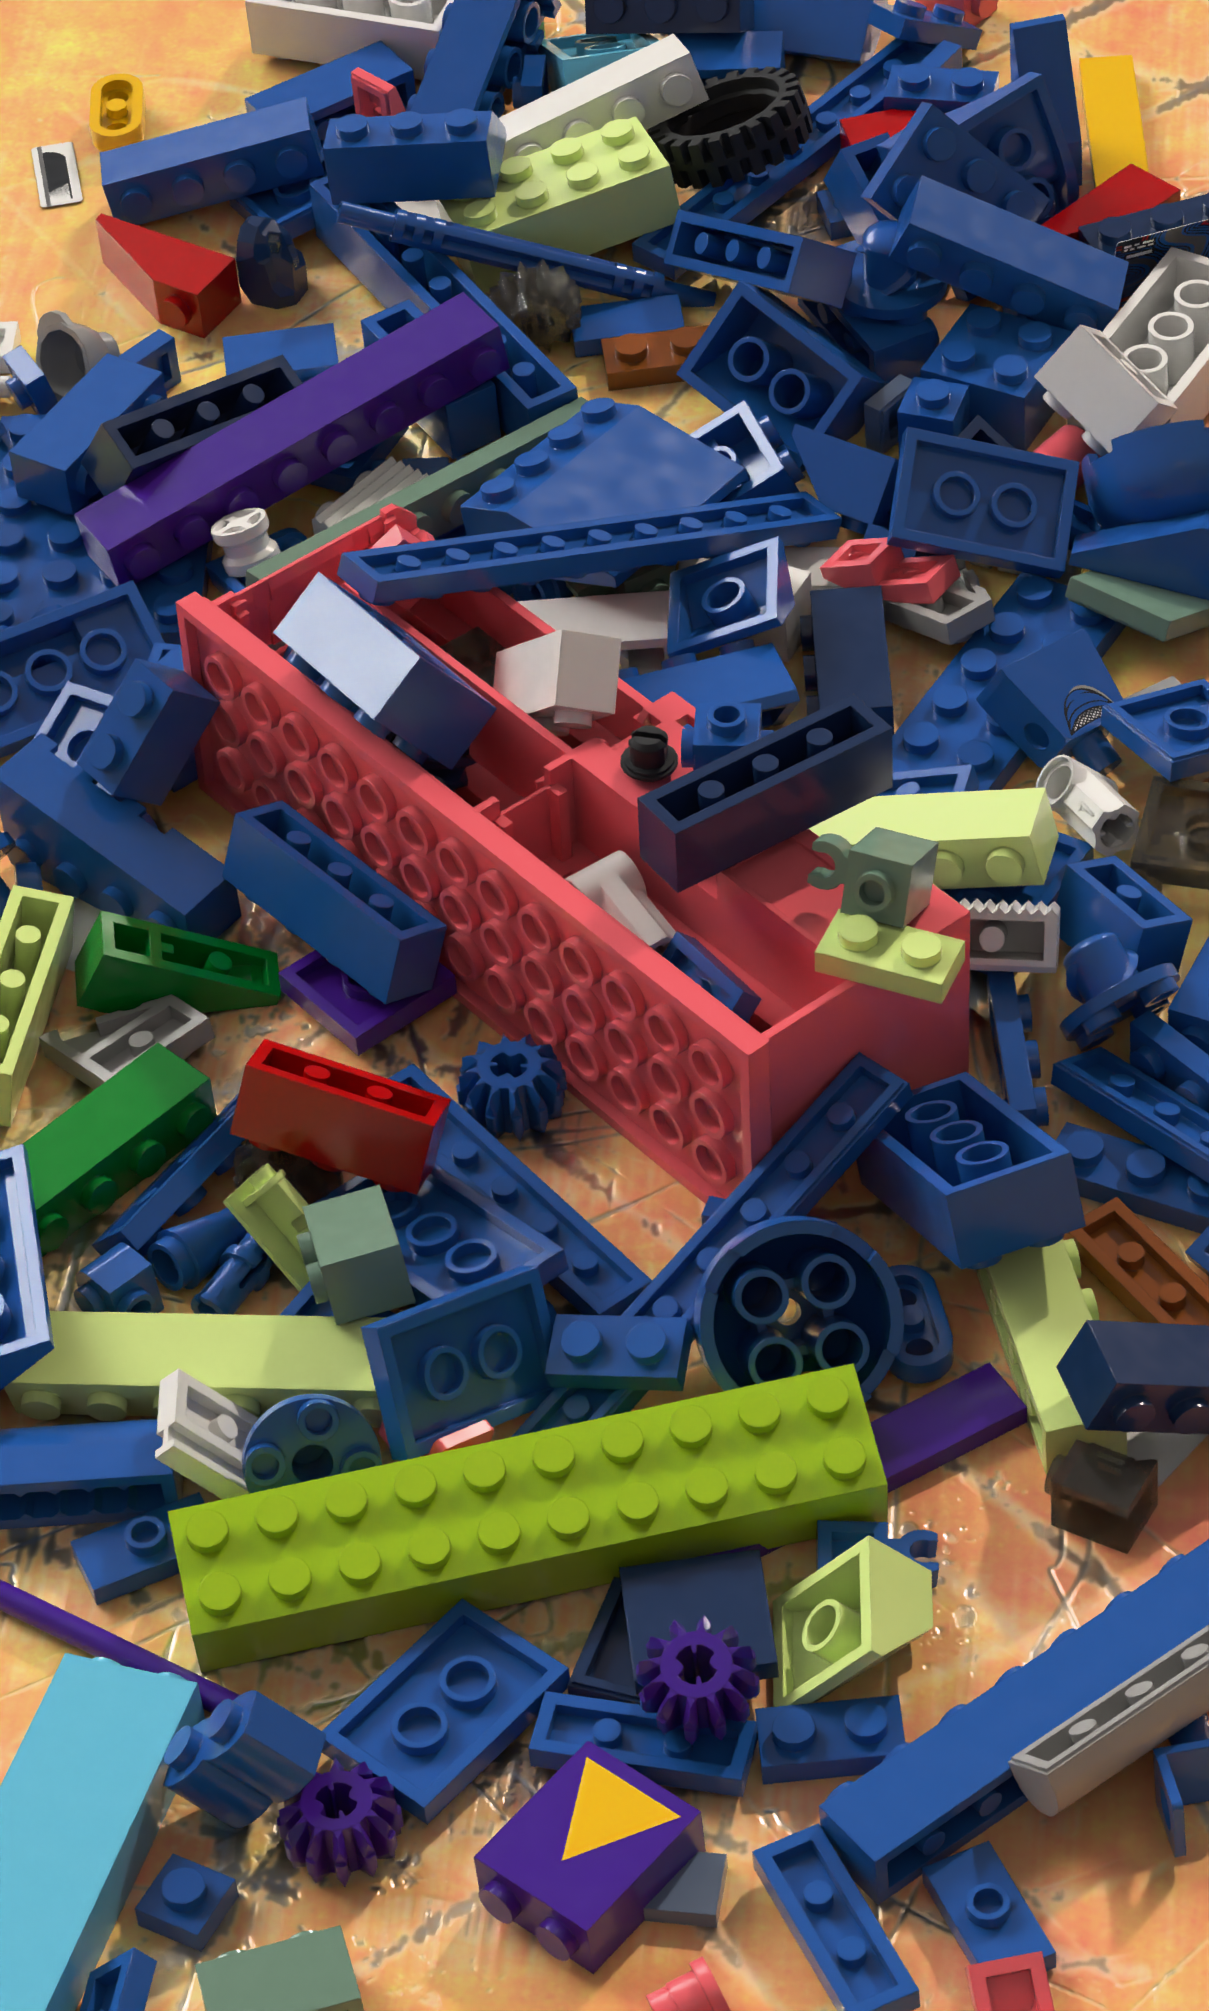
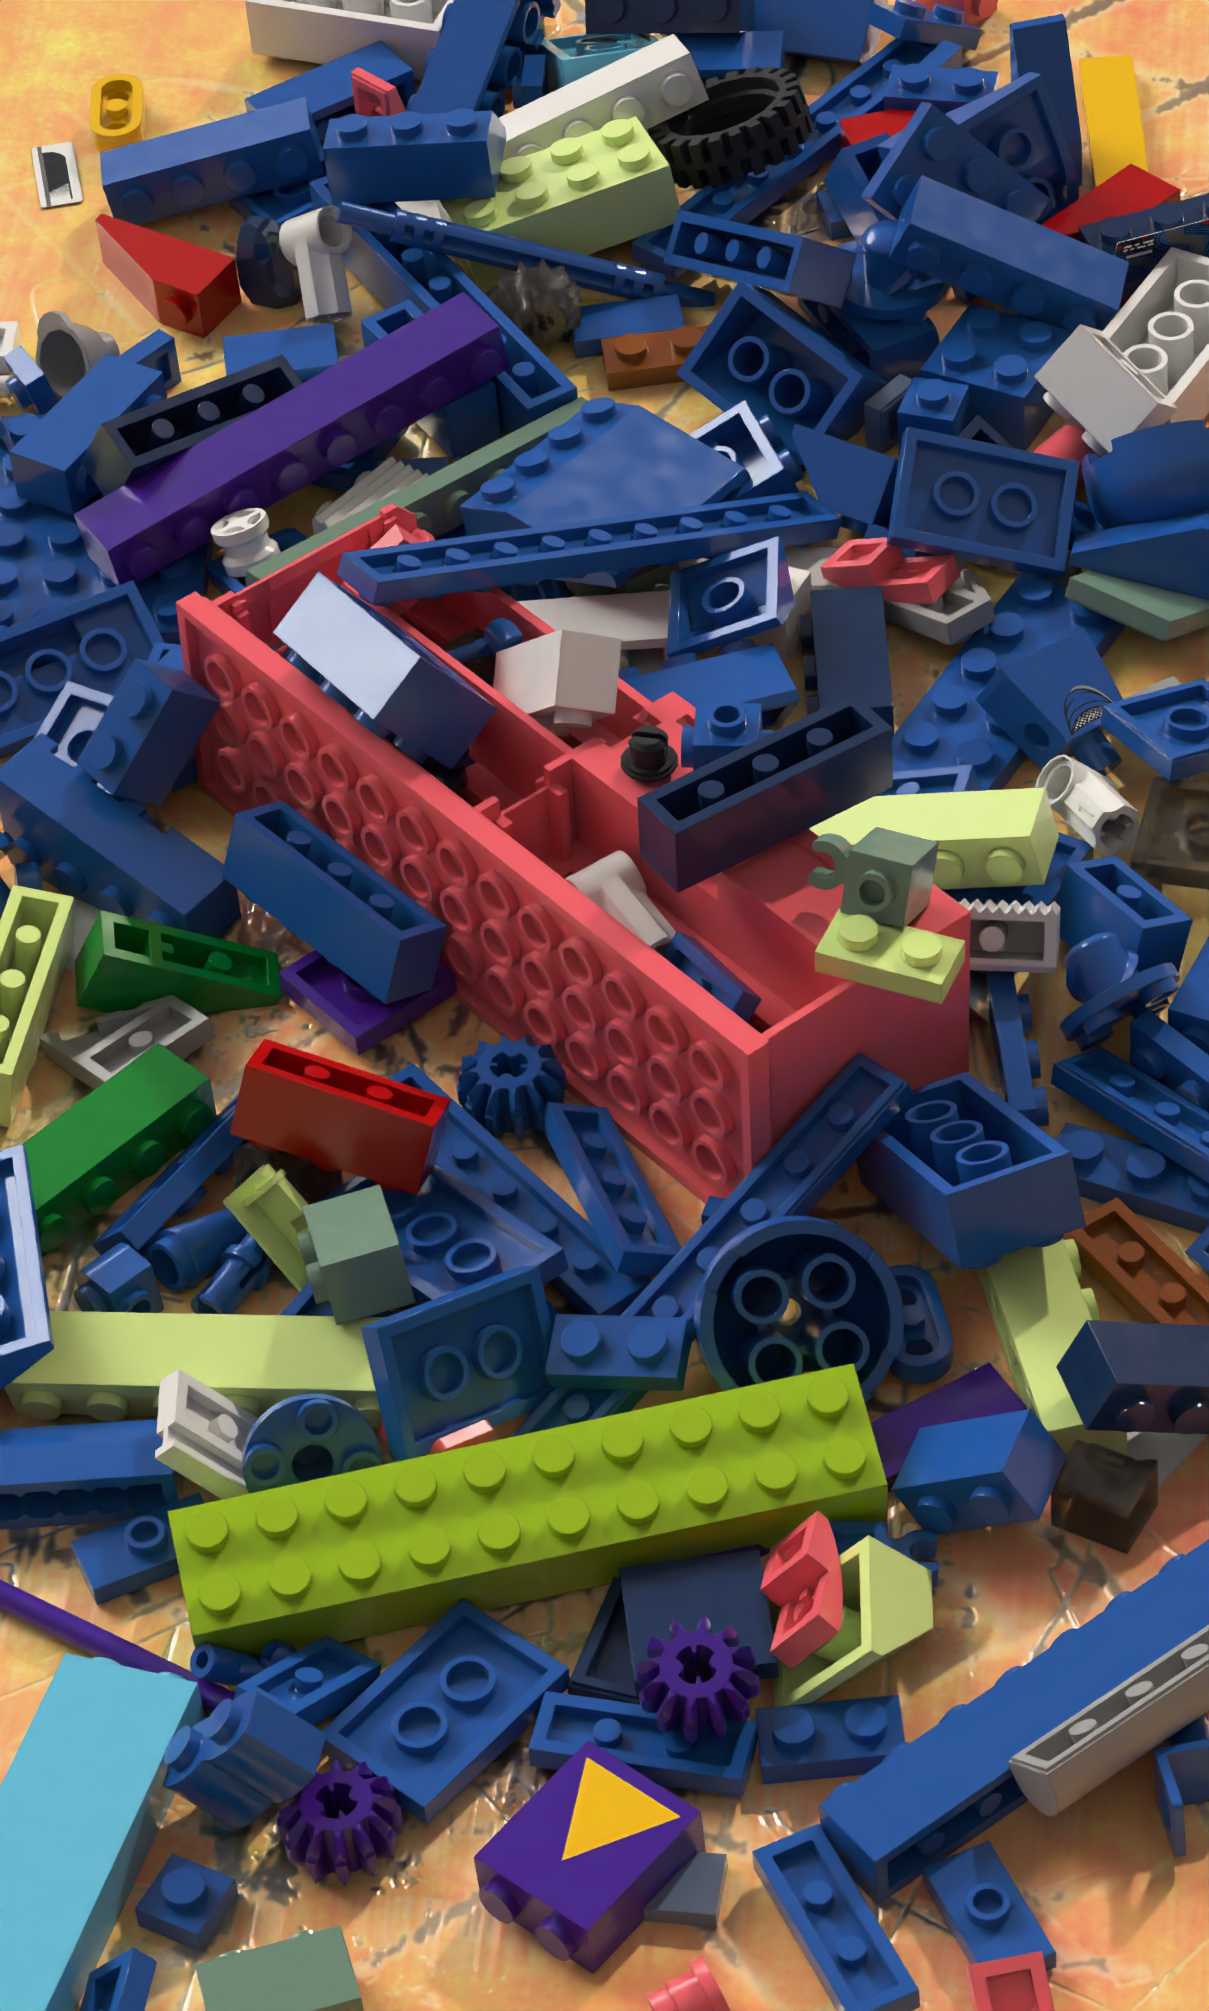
(235, 1666): none -> blue arm
(315, 1679): none -> blue plate
(316, 248): none -> white piece
(497, 636): none -> blue hand
(610, 1188): none -> blue plate
(808, 1587): none -> coral slope
(979, 1472): none -> blue brick

